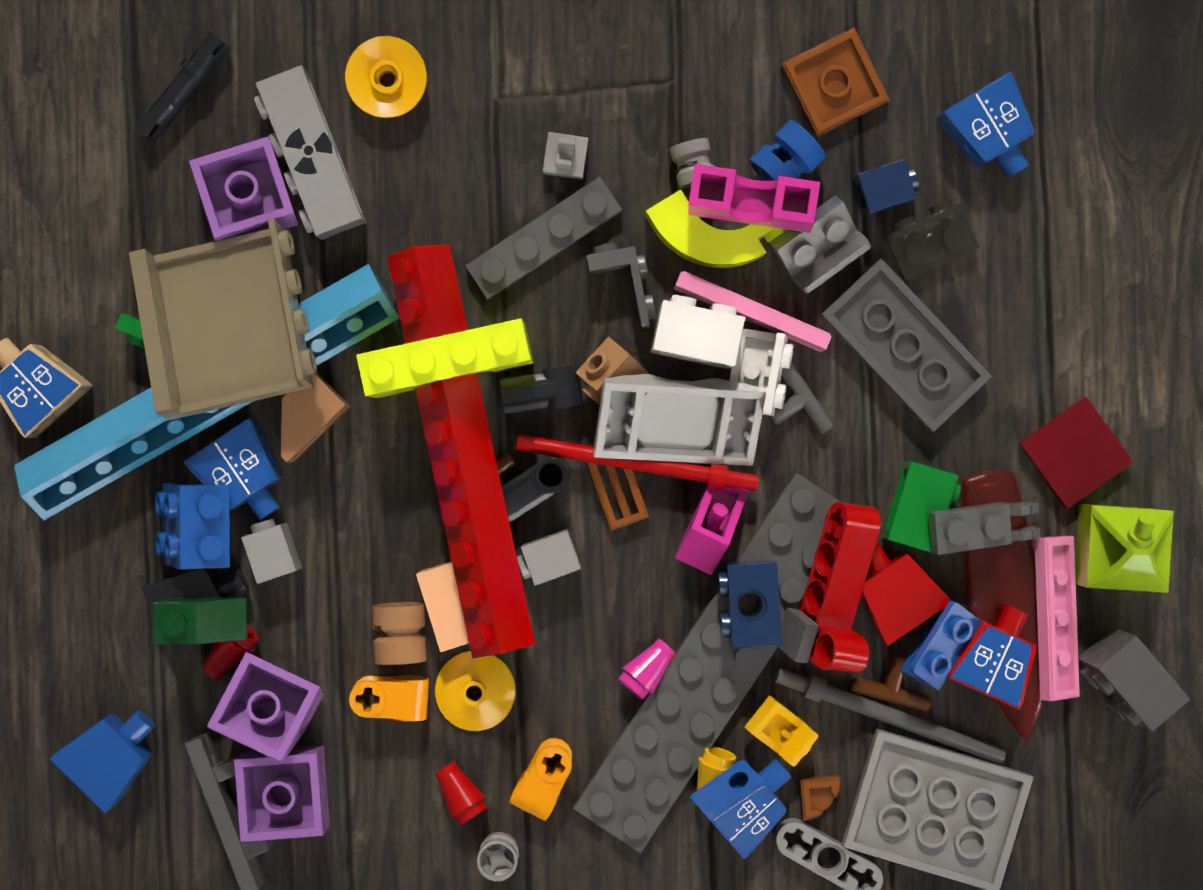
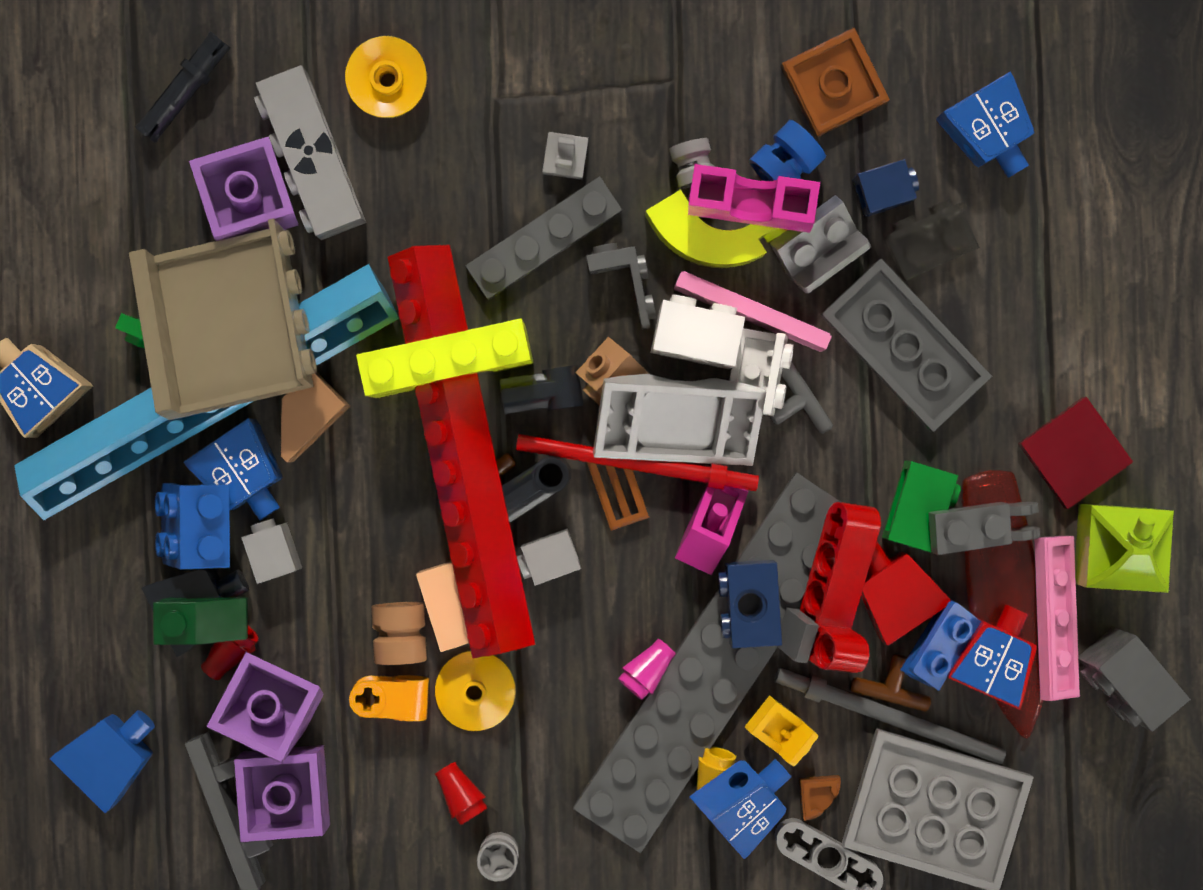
(541, 784): light orange piece -> none

